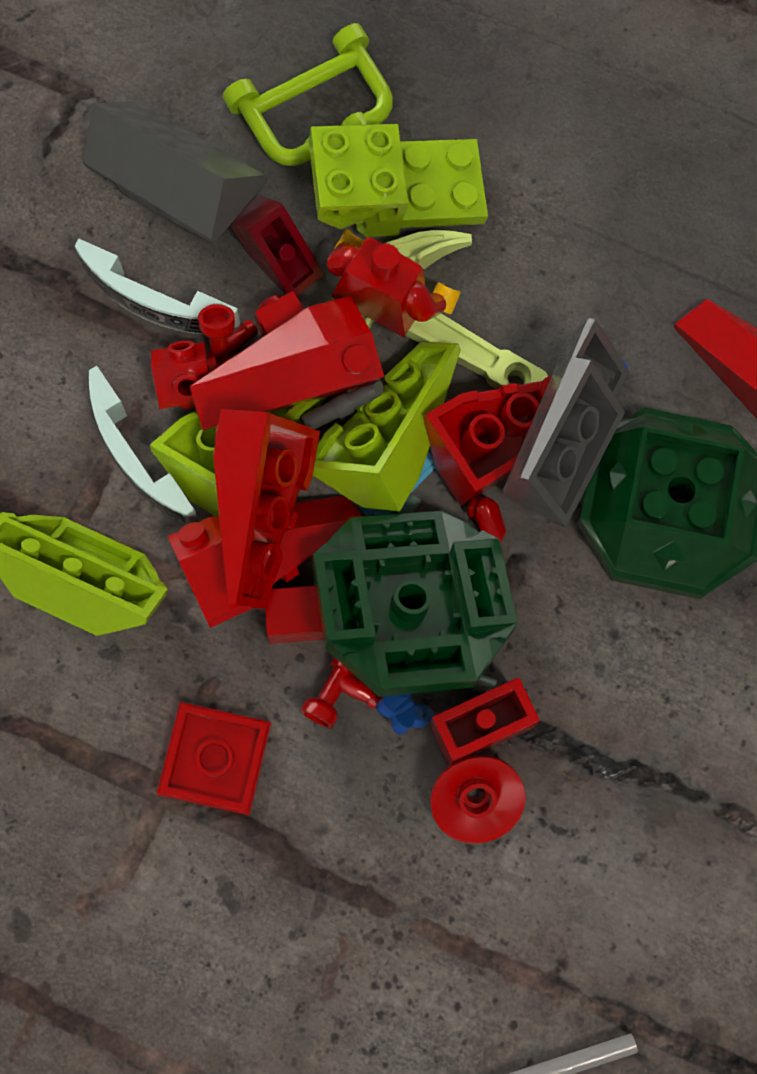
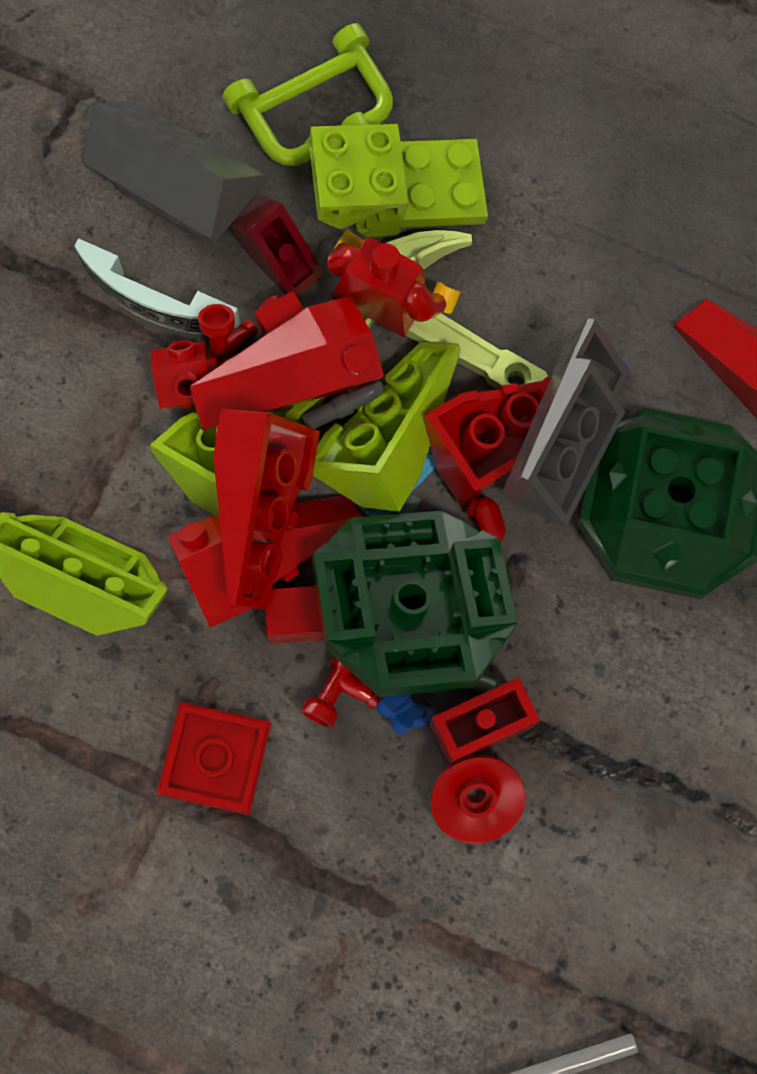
(163, 493): light aqua slope -> none

